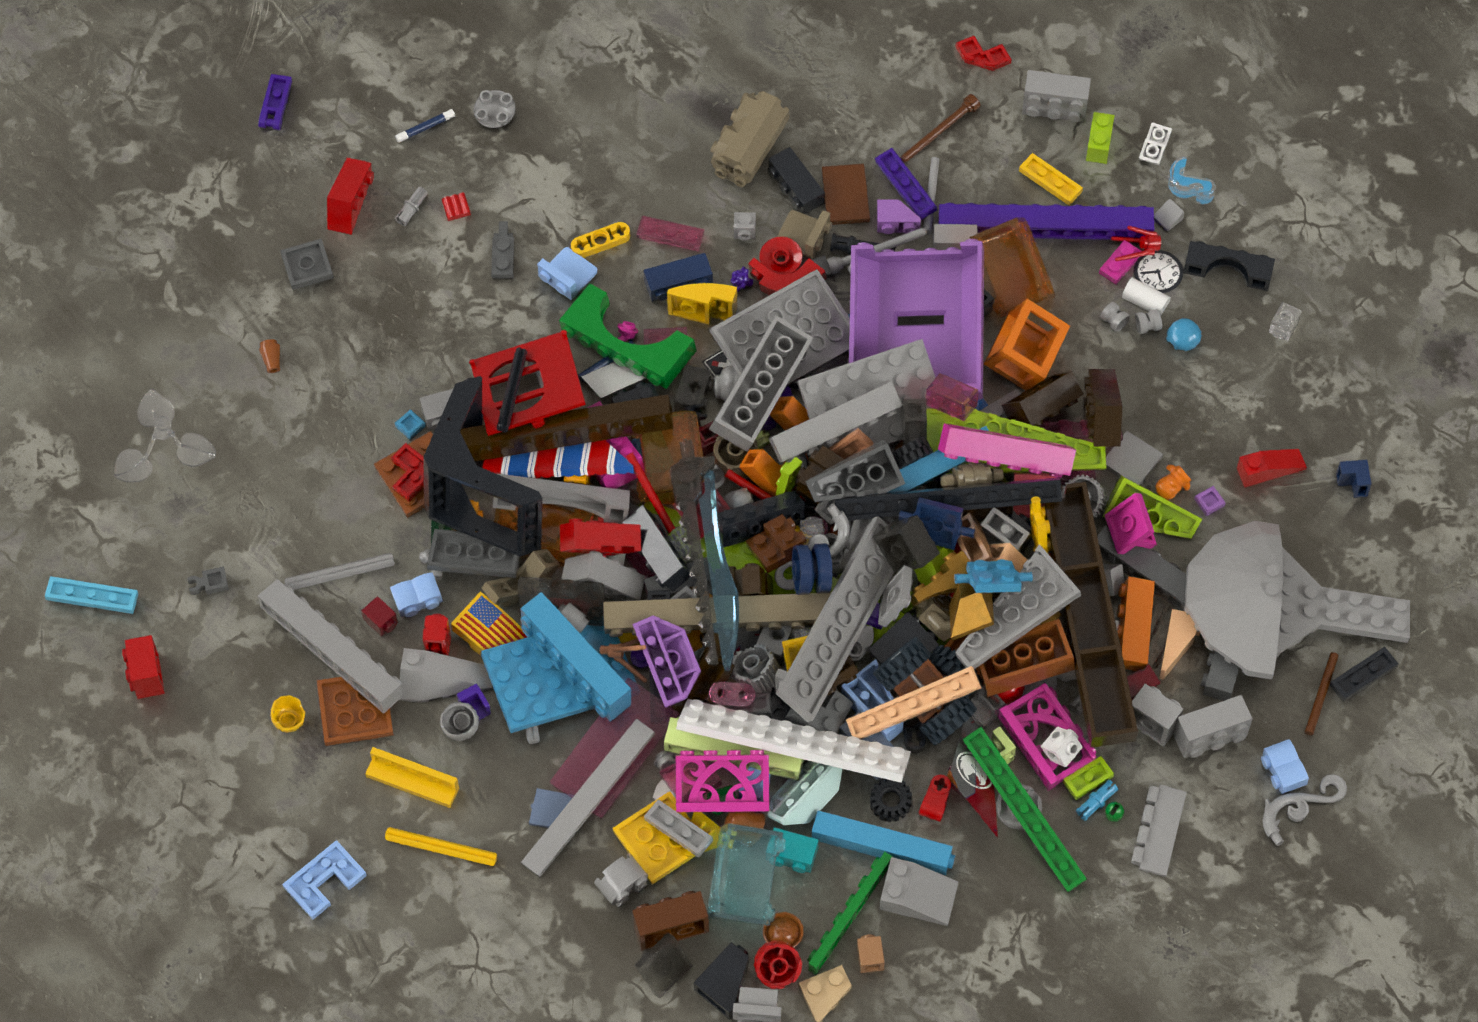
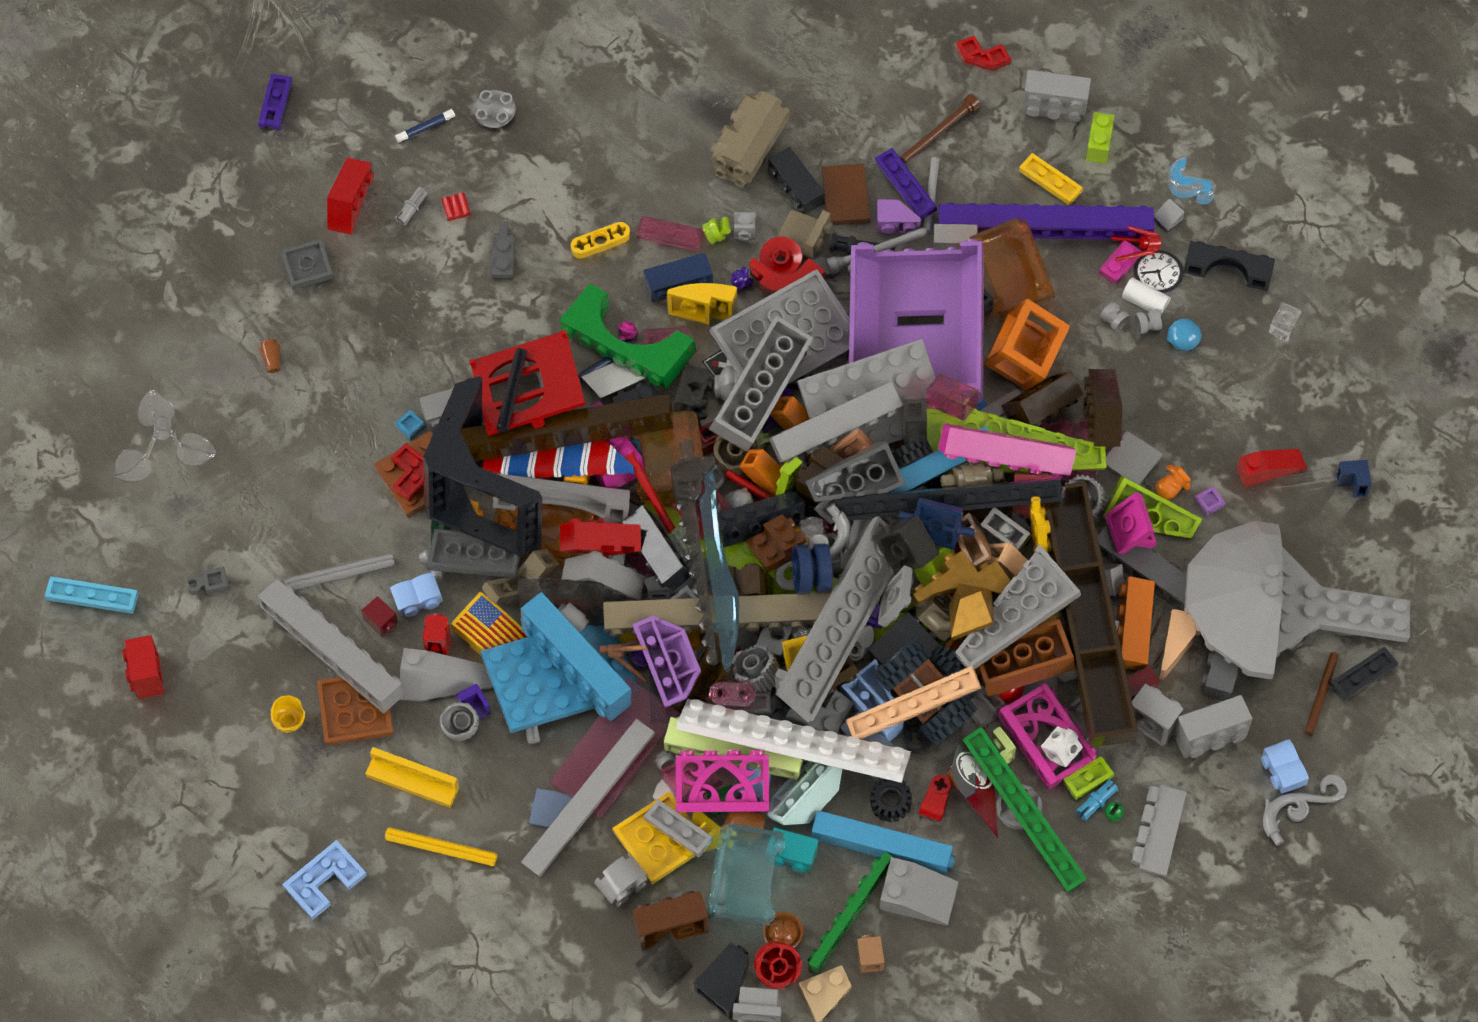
(567, 272): light blue bracket -> none
(716, 230): none -> lime piece
(993, 576): dark azure plate -> none
(1155, 144): white slope -> none

